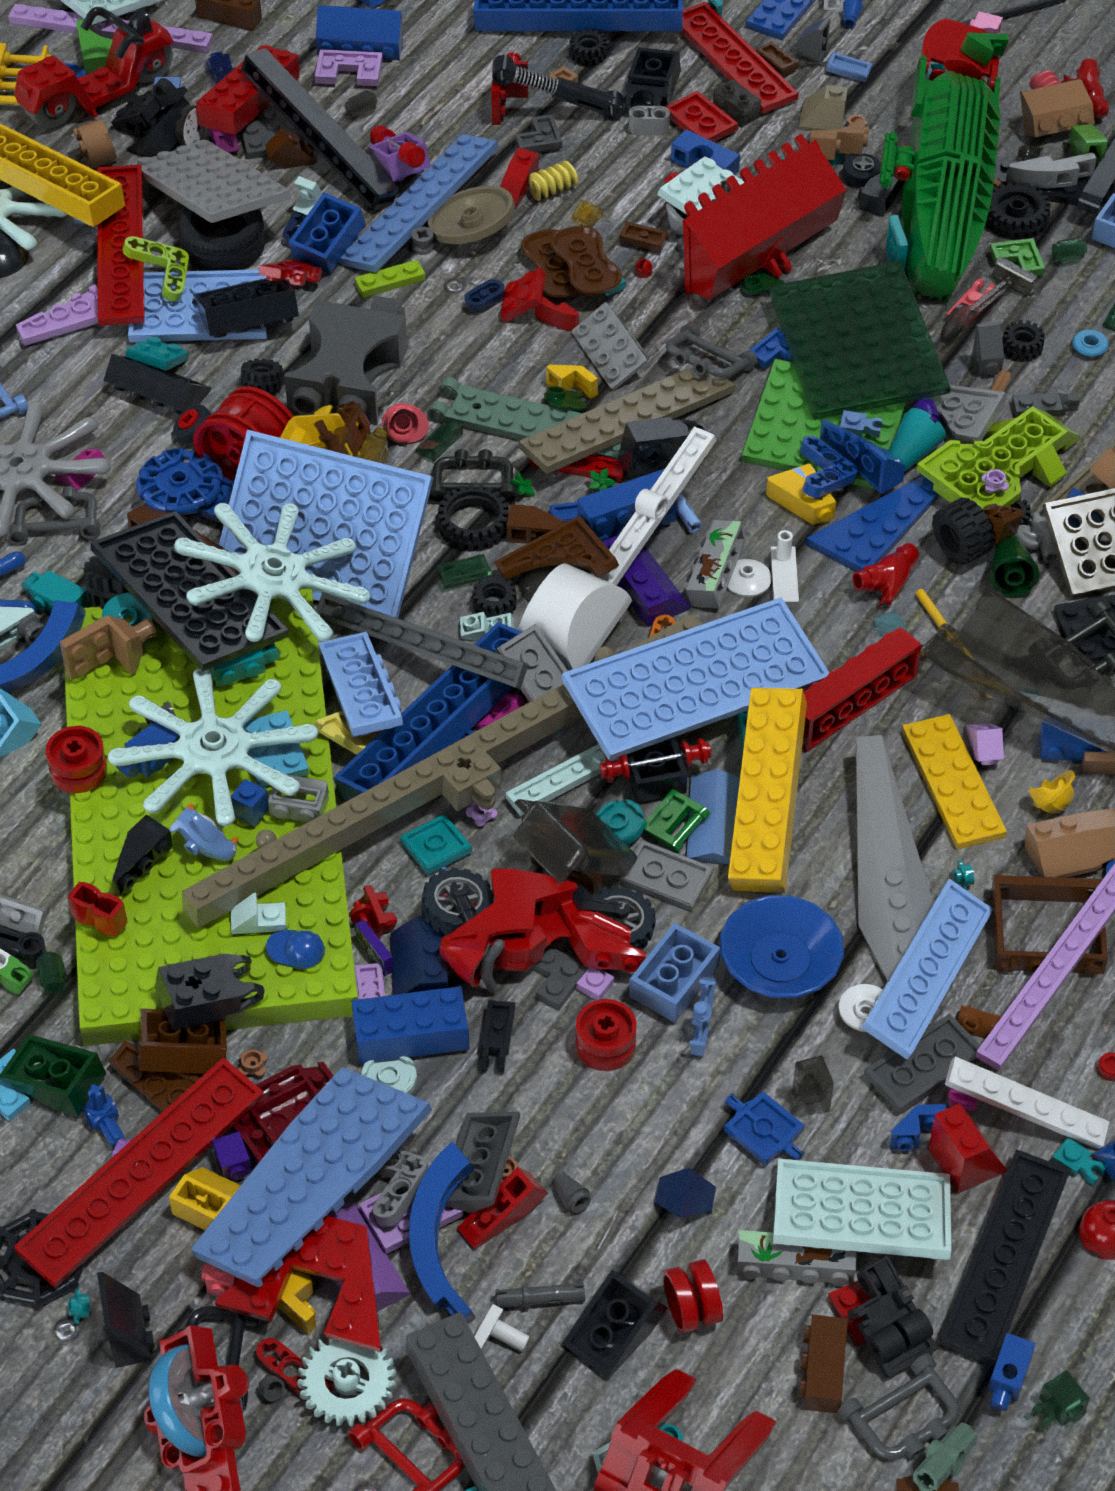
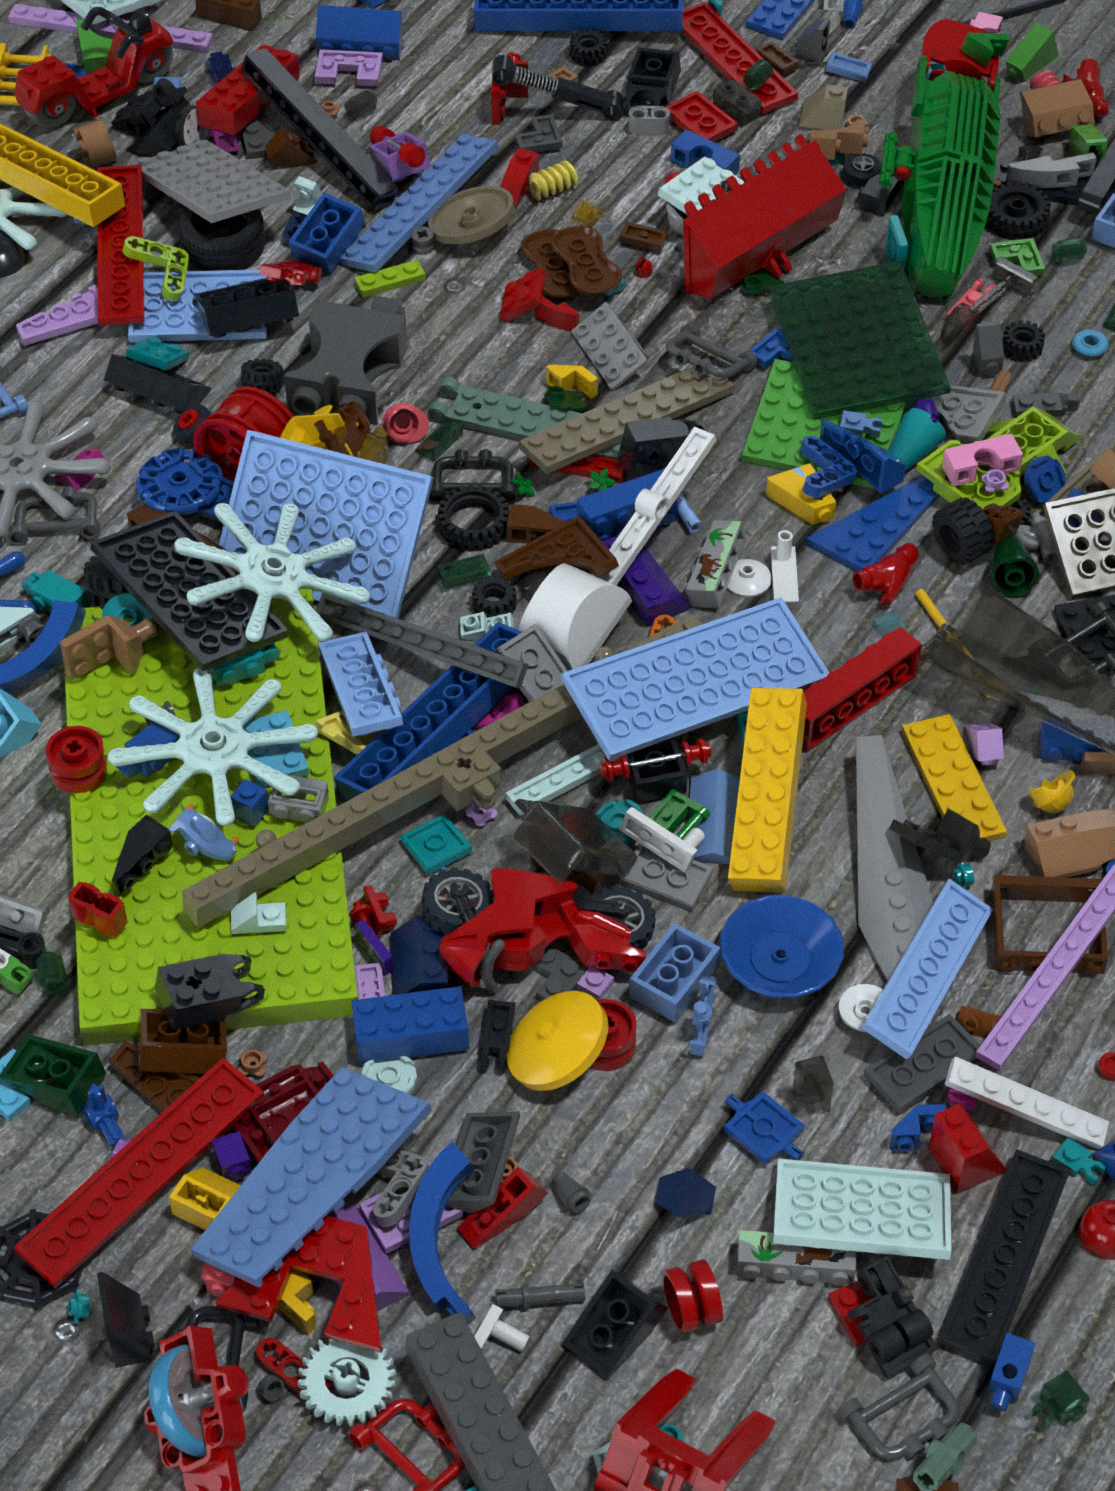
(296, 948): blue cap -> none
(331, 108): none -> nougat plate
(484, 295): dark blue plate -> none
(557, 1040): none -> yellow dish
(660, 840): none -> white piece
(758, 74): none -> clear green brick
(823, 1363): reddish brown brick -> none
(954, 838): none -> pearl dark grey plate
(999, 453): none -> bright pink arch
(1032, 53): none -> bright green slope
(1043, 478): none -> blue tile

